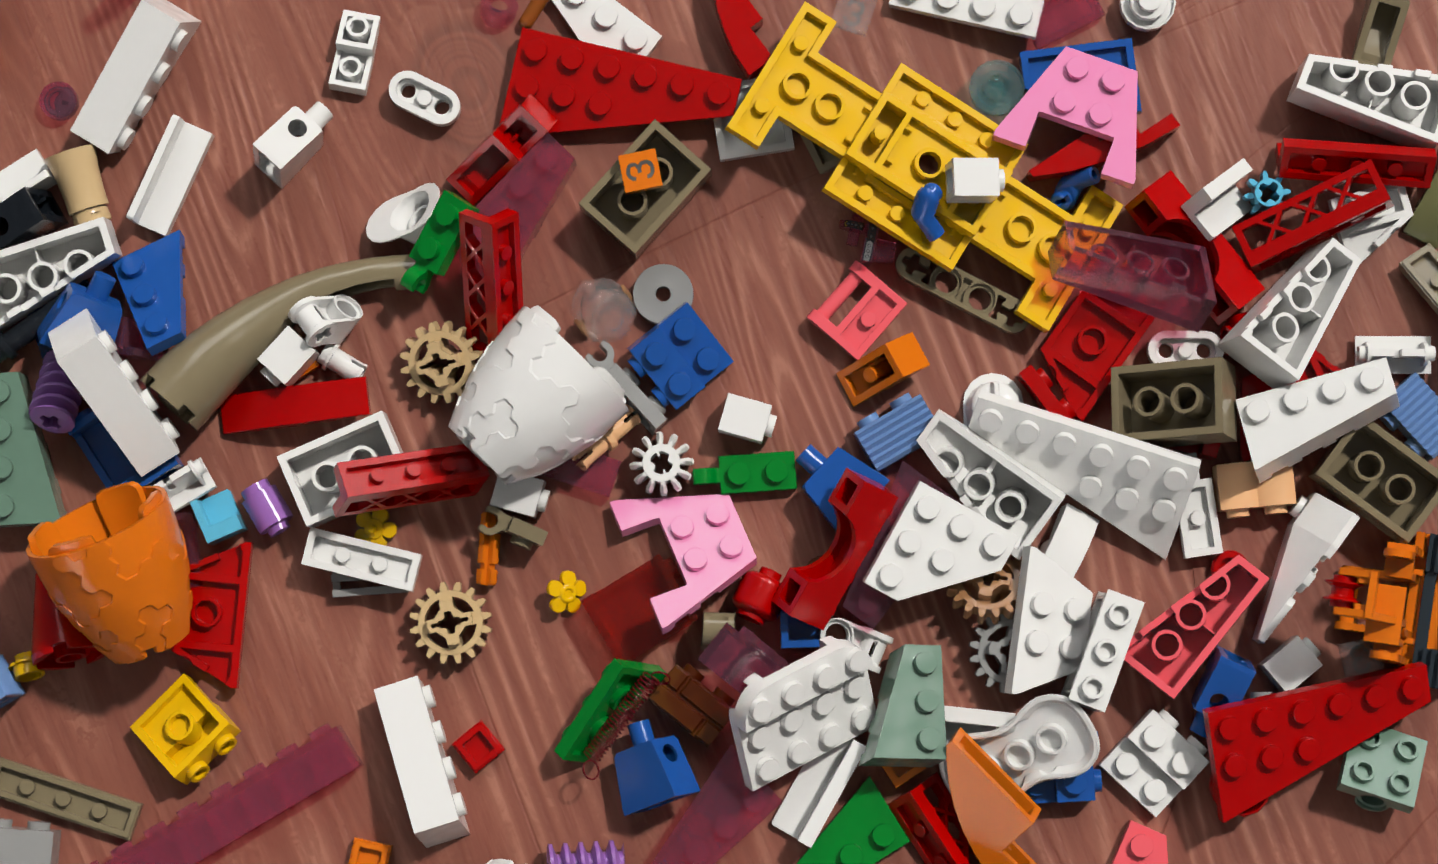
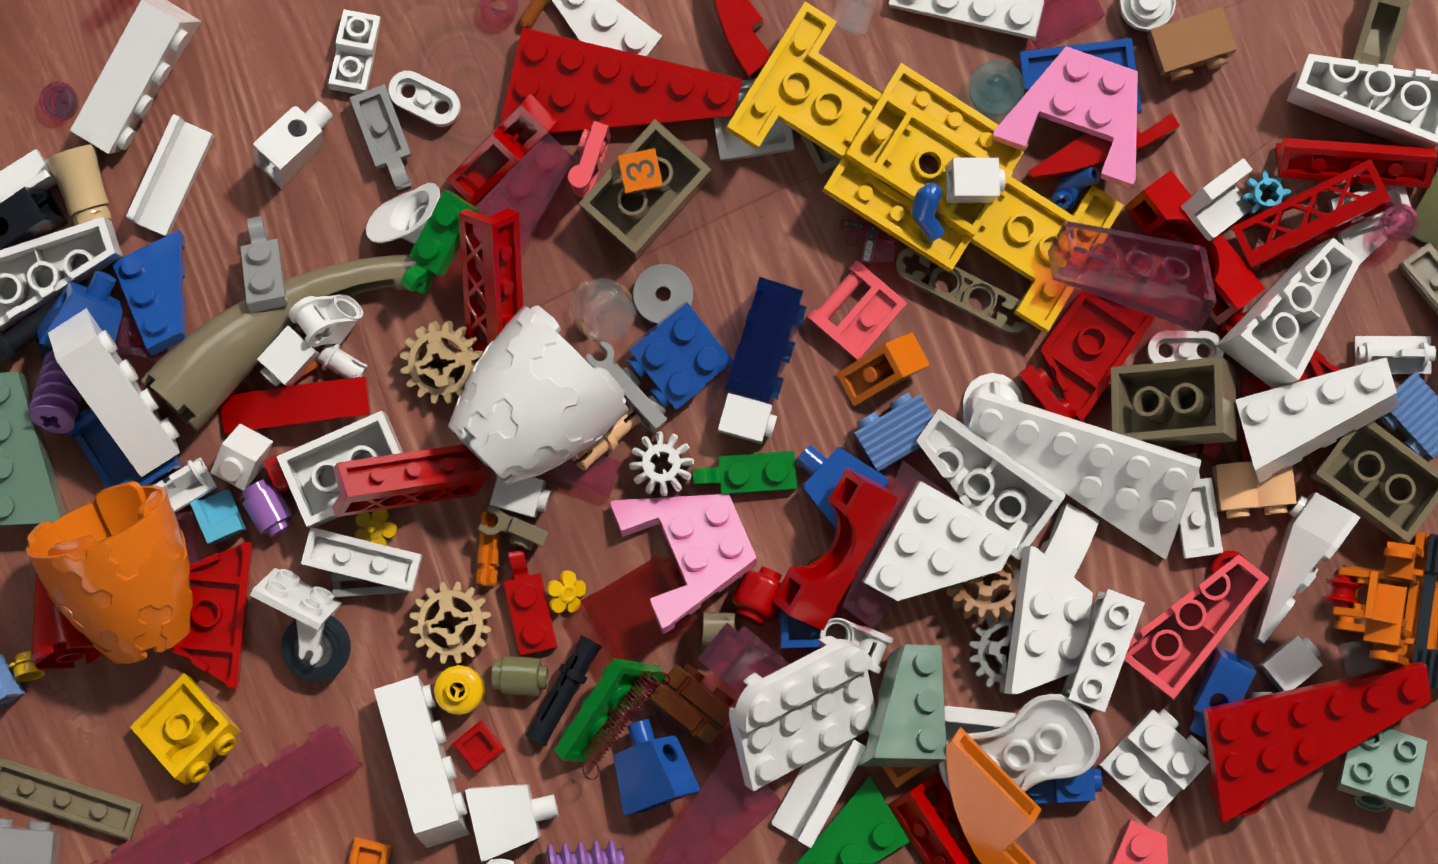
(241, 457): none -> white brick
(263, 269): none -> light grey plate
(276, 474): none -> red tile
(315, 642): none -> plate
(383, 133): none -> light grey plate
(473, 688): none -> yellow head
(507, 817): none -> white torso
(519, 675): none -> olive brick
(529, 607): none -> red plate
(563, 690): none -> black pin
(592, 149): none -> coral plate
(766, 341): none -> clear blue wedge
(1191, 44): none -> medium nougat brick
(1399, 222): none -> clear pink piece

